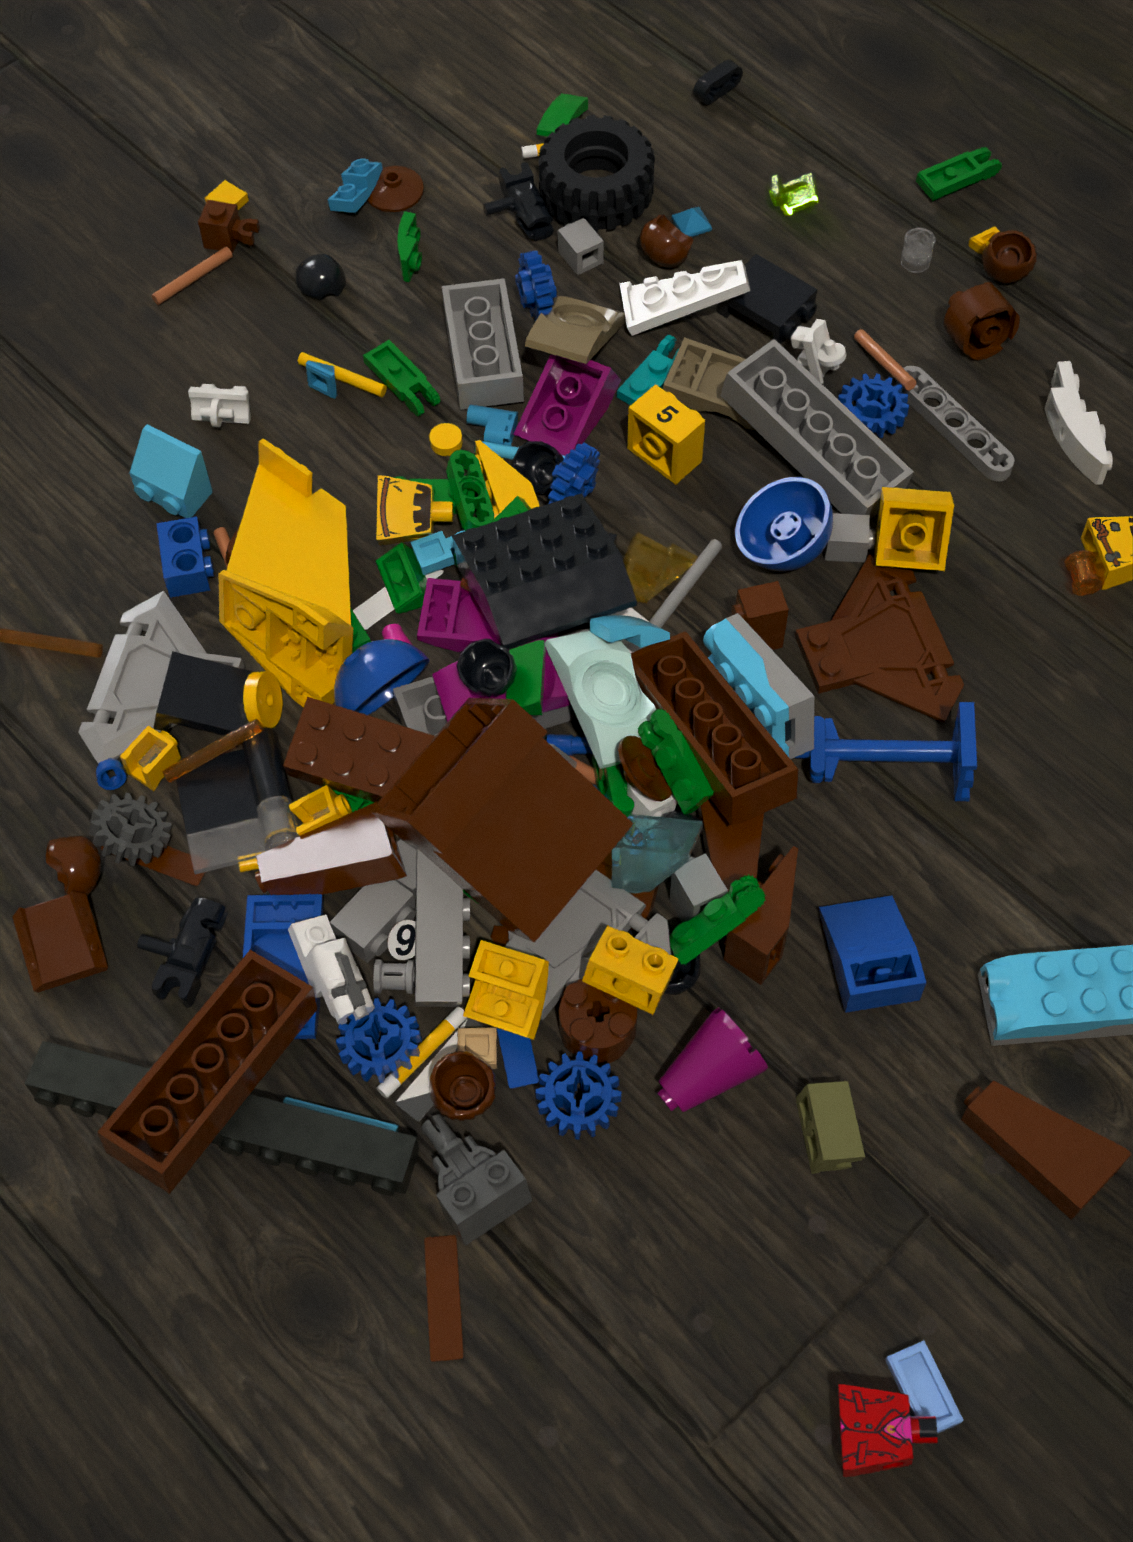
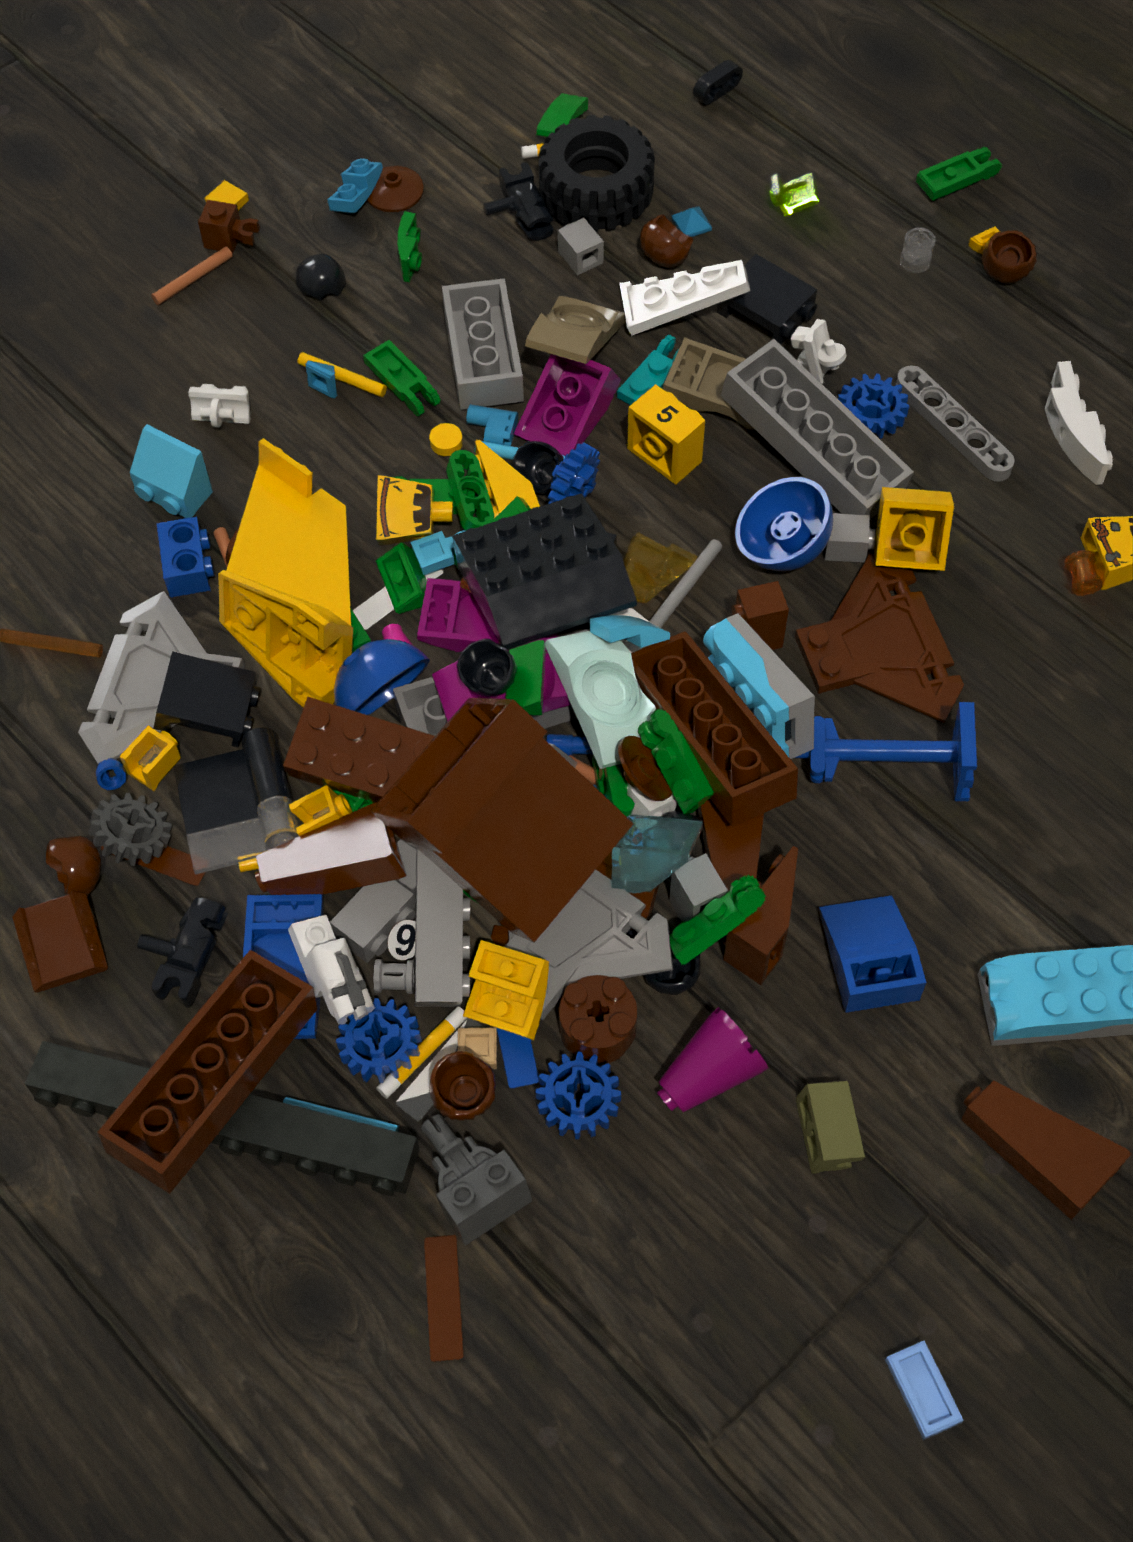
(213, 750): clear orange bar -> none
(263, 698): yellow piece -> none
(535, 284): blue gear -> none
(630, 969): yellow brick -> none
(879, 1430): red torso -> none
(885, 360): nougat bar -> none
(980, 320): reddish brown brick -> none

